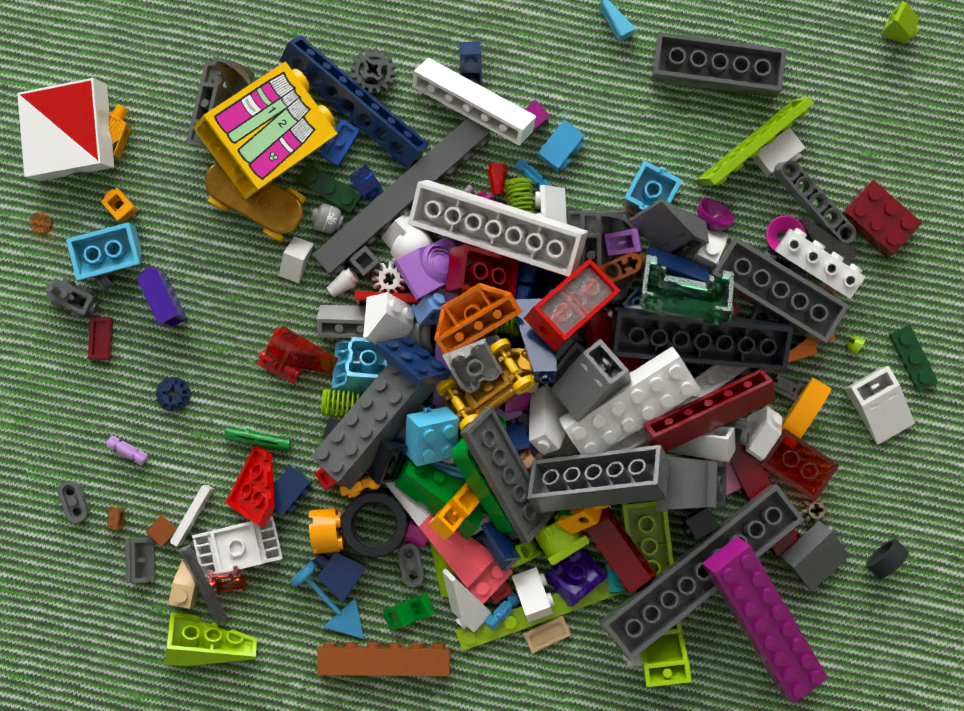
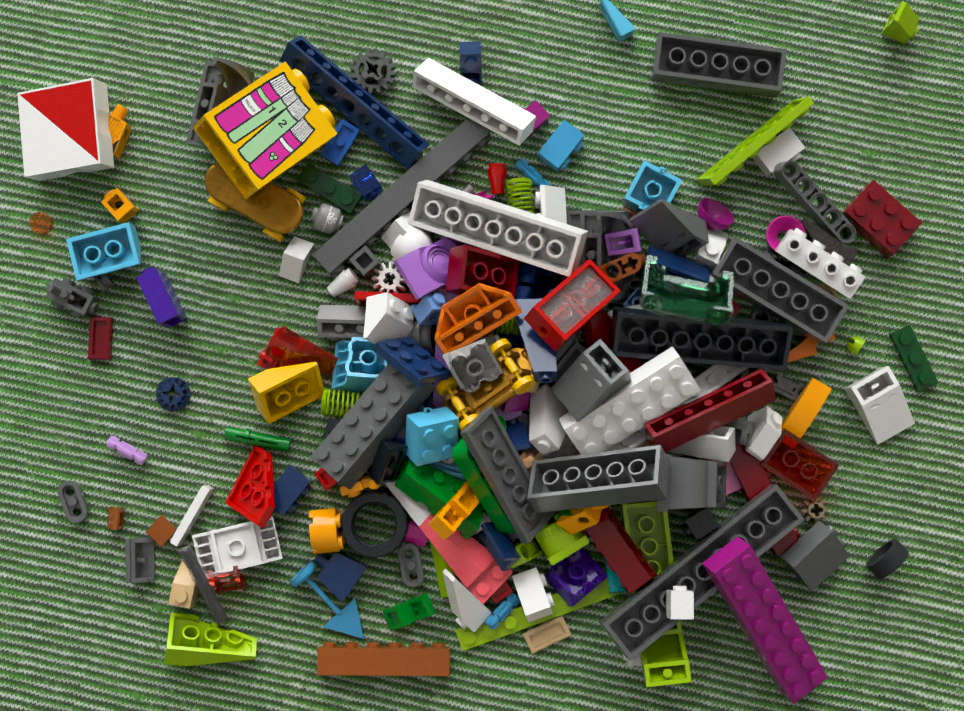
(286, 389): none -> yellow slope
(680, 603): none -> white brick

